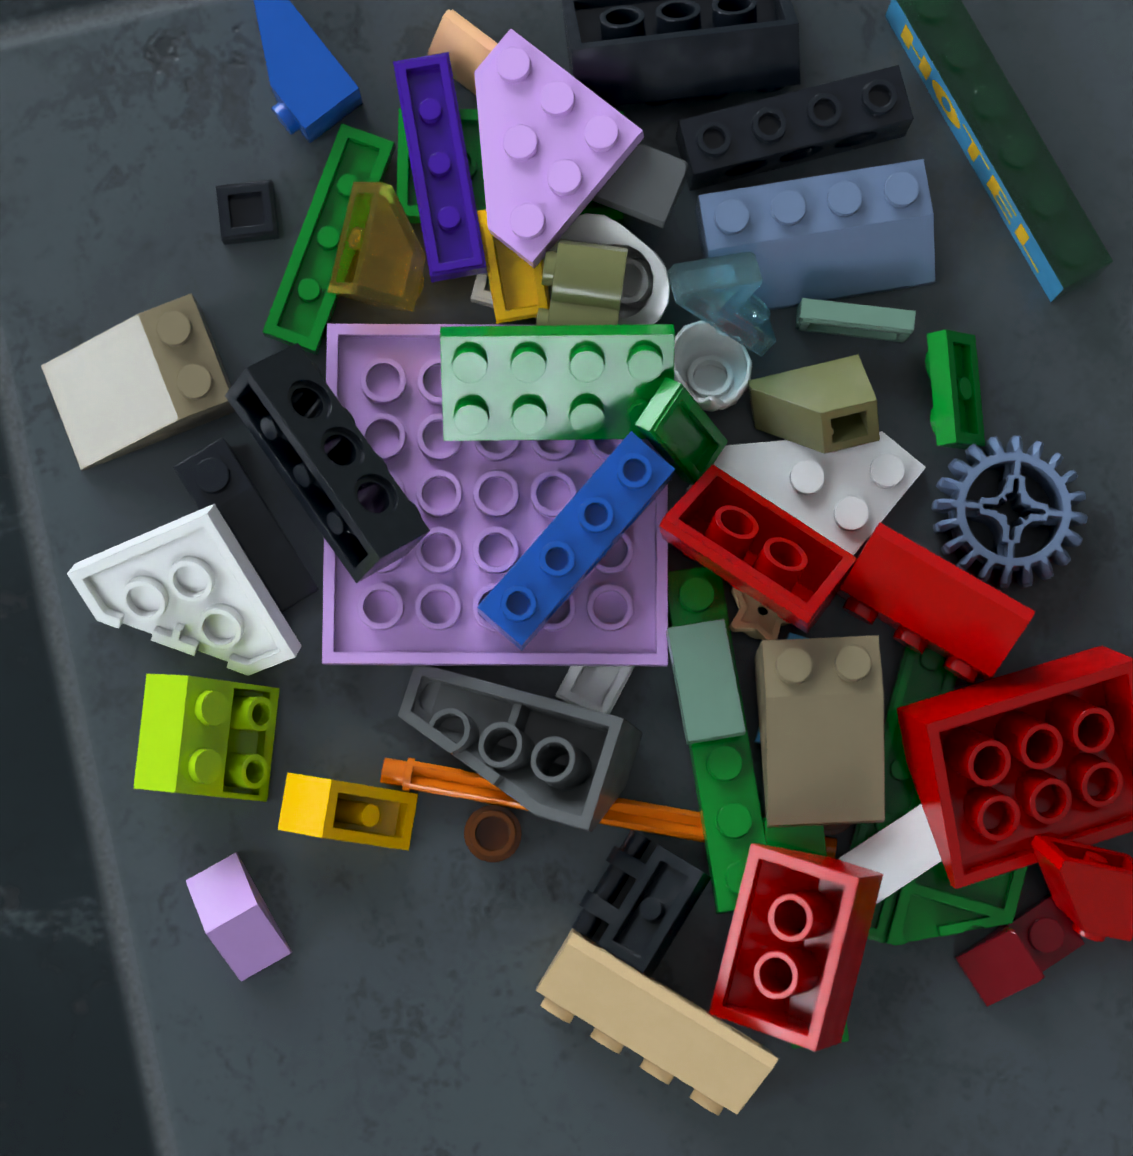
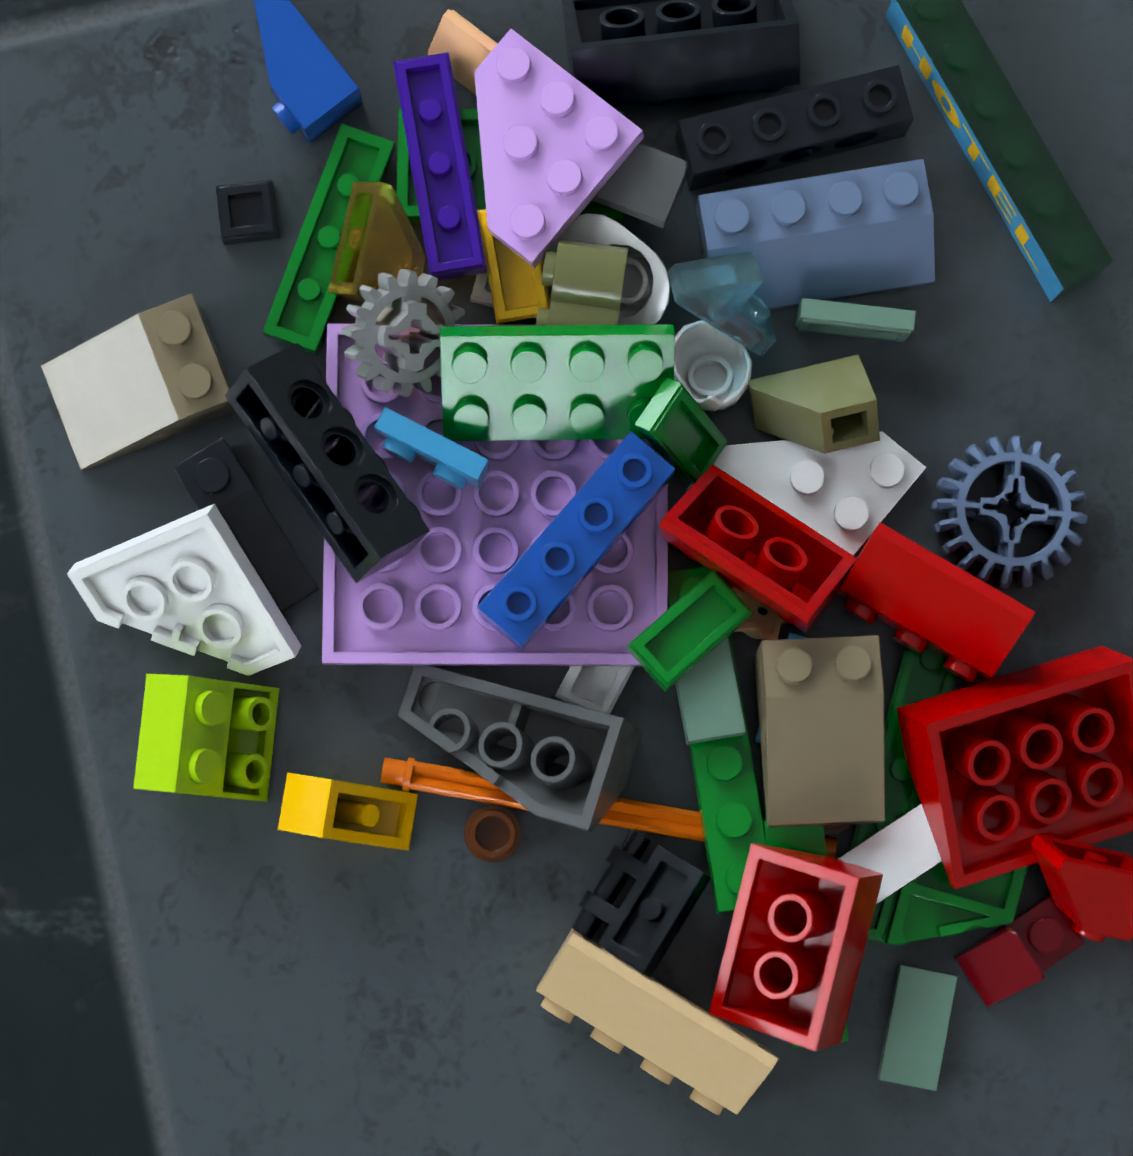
(237, 917): lavender slope -> none
(396, 309): none -> light grey gear
(409, 439): none -> dark azure plate
(689, 630): none -> green tile
(917, 1027): none -> sand green tile
(955, 389): green plate -> none

